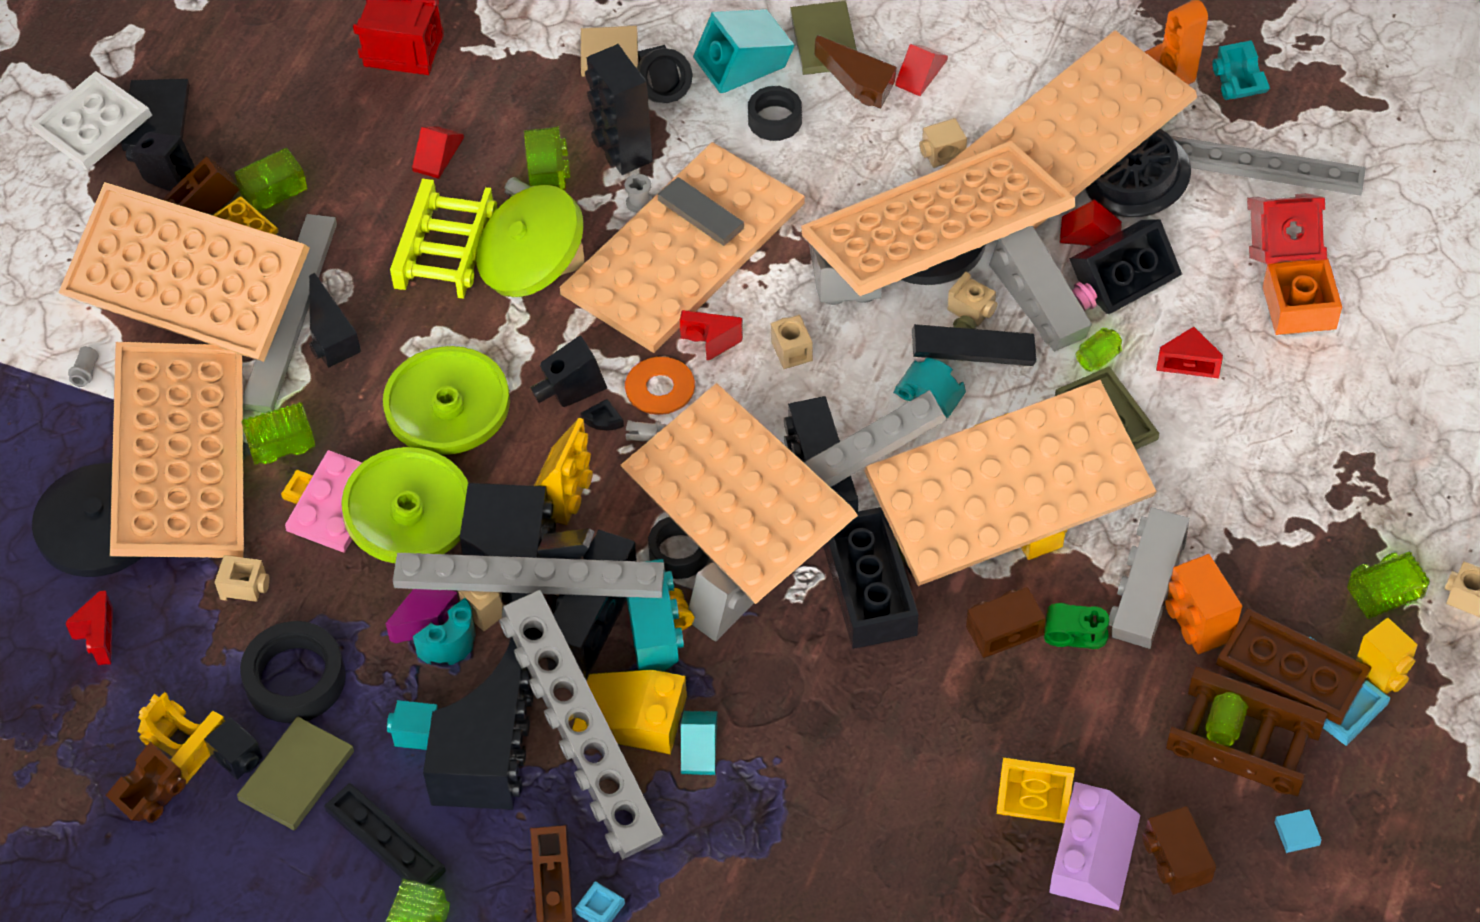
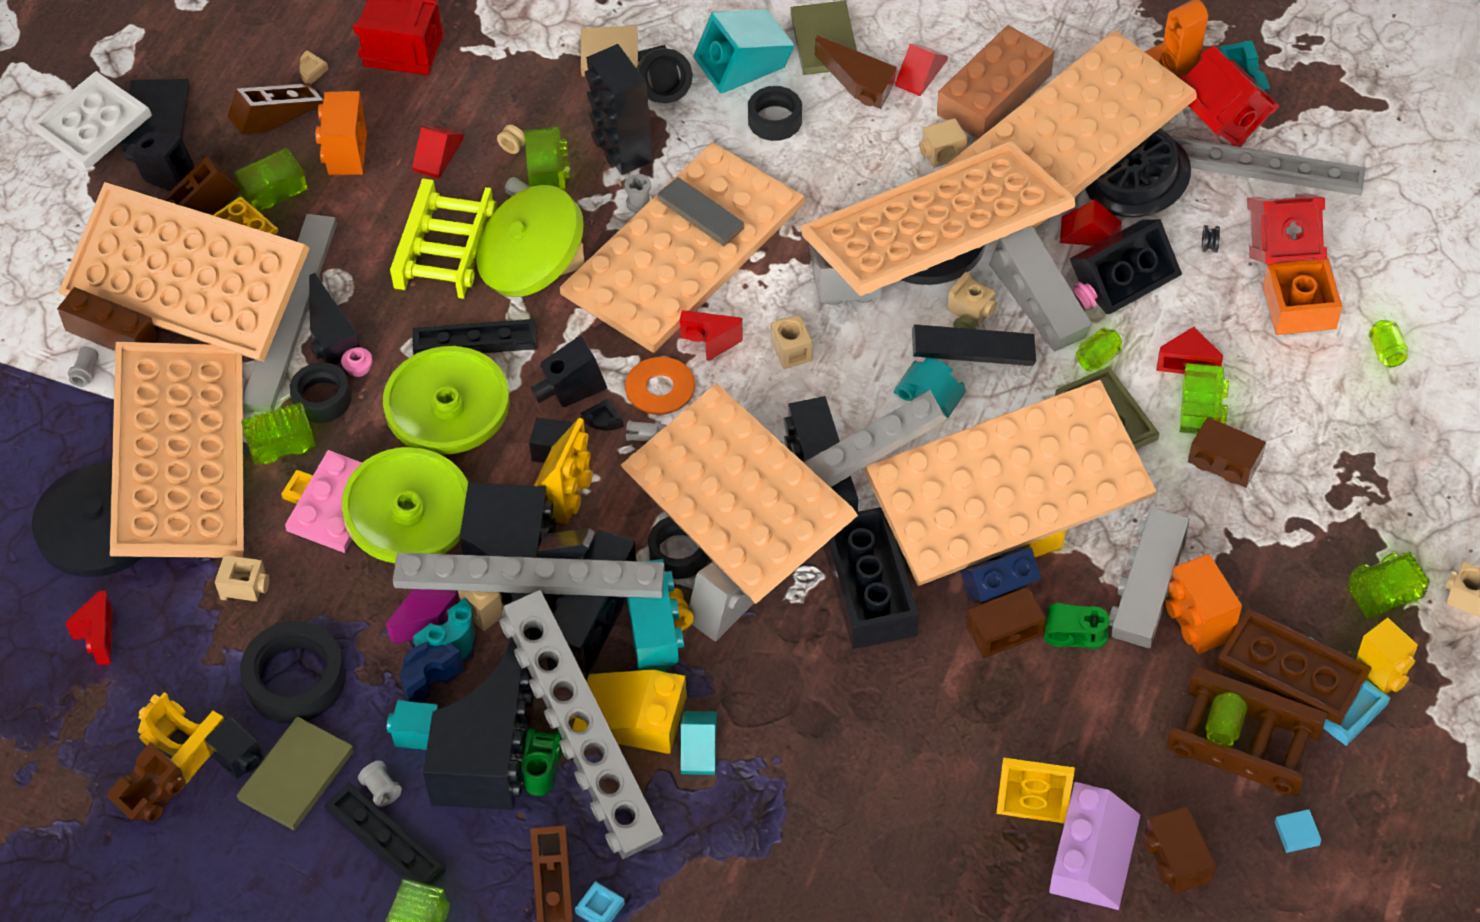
(104, 320): none -> reddish brown brick
(270, 106): none -> reddish brown slope
(311, 67): none -> tan tile
(321, 373): none -> black tyre
(342, 133): none -> orange brick
(359, 367): none -> bright pink plate
(380, 783): none -> light grey bush
(428, 665): none -> dark blue cylinder
(482, 337): none -> black tile
(511, 139): none -> tan bush
(540, 755): none -> green piece
(544, 436): none -> black brick
(995, 81): none -> nougat brick
(1001, 574): none -> dark blue brick
(1202, 396): none -> clear neon green brick
(1210, 238): none -> black bush
(1226, 452): none -> reddish brown brick
(1227, 97): none -> red container
(1388, 343): none -> clear neon green brick

